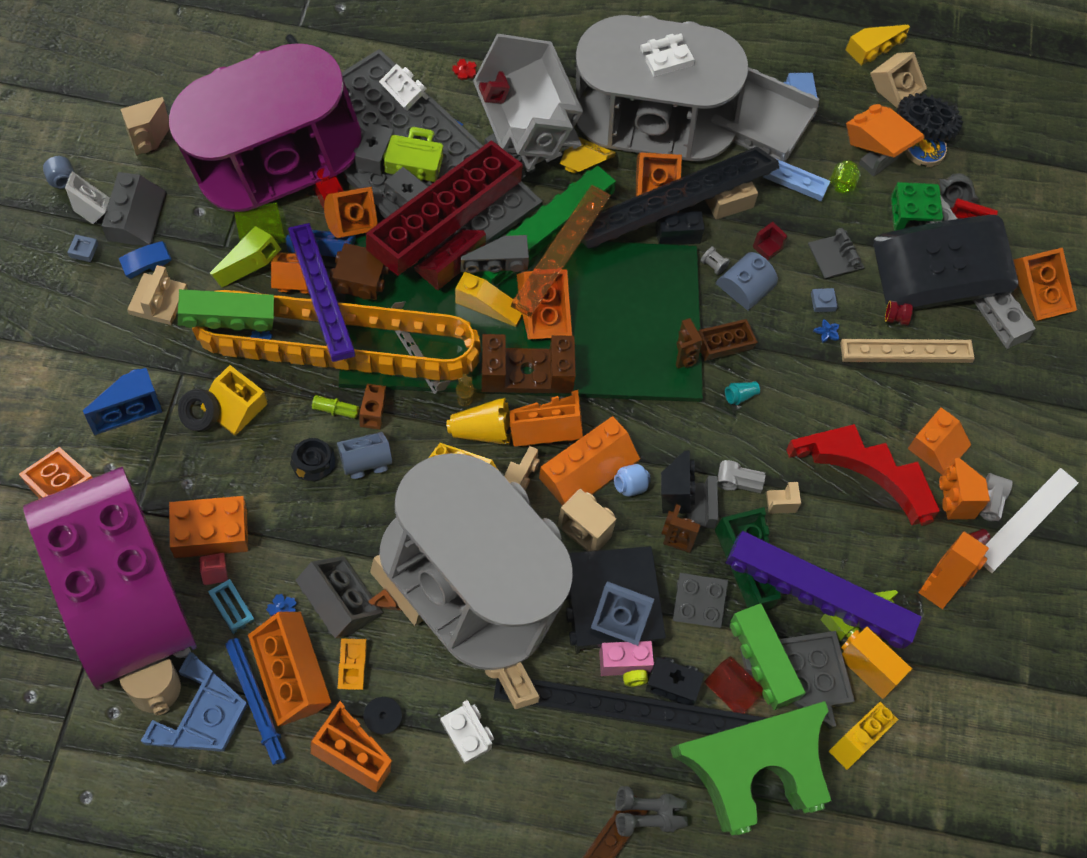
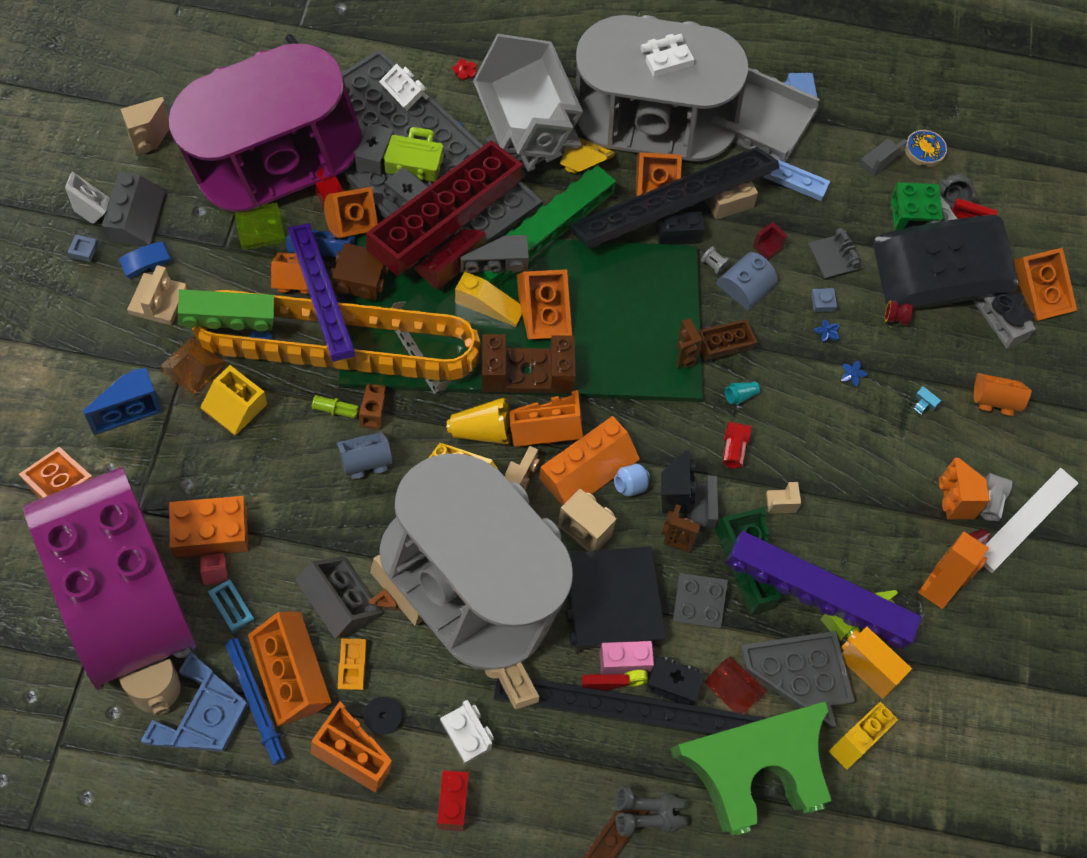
(57, 171): sand blue head -> none
(185, 410): black tyre -> none
(192, 365): none -> clear orange slope
(246, 257): lime slope -> none
(281, 605): blue plant -> none
(312, 459): black hat -> none
(452, 800): none -> red brick
(464, 390): clear yellow axle -> none
(496, 90): dark red panel -> none
(560, 251): clear orange tile -> none
(604, 681): none -> red tile
(622, 613): sand blue brick -> none
(733, 476): light grey piece -> none
(736, 440): none -> red piece
(767, 657): bright green brick -> none
(845, 176): clear neon green head -> none
(845, 449): red arch -> none
(853, 373): none -> blue plant
(874, 41): yellow slope -> none
(882, 131): orange slope -> none
(899, 77): tan slope -> none
(907, 350): tan tile -> none
(926, 400): none -> medium azure tile
(930, 116): black gear -> none
(940, 441): orange slope -> none
(1000, 393): none -> orange brick
(1012, 309): none -> black plate

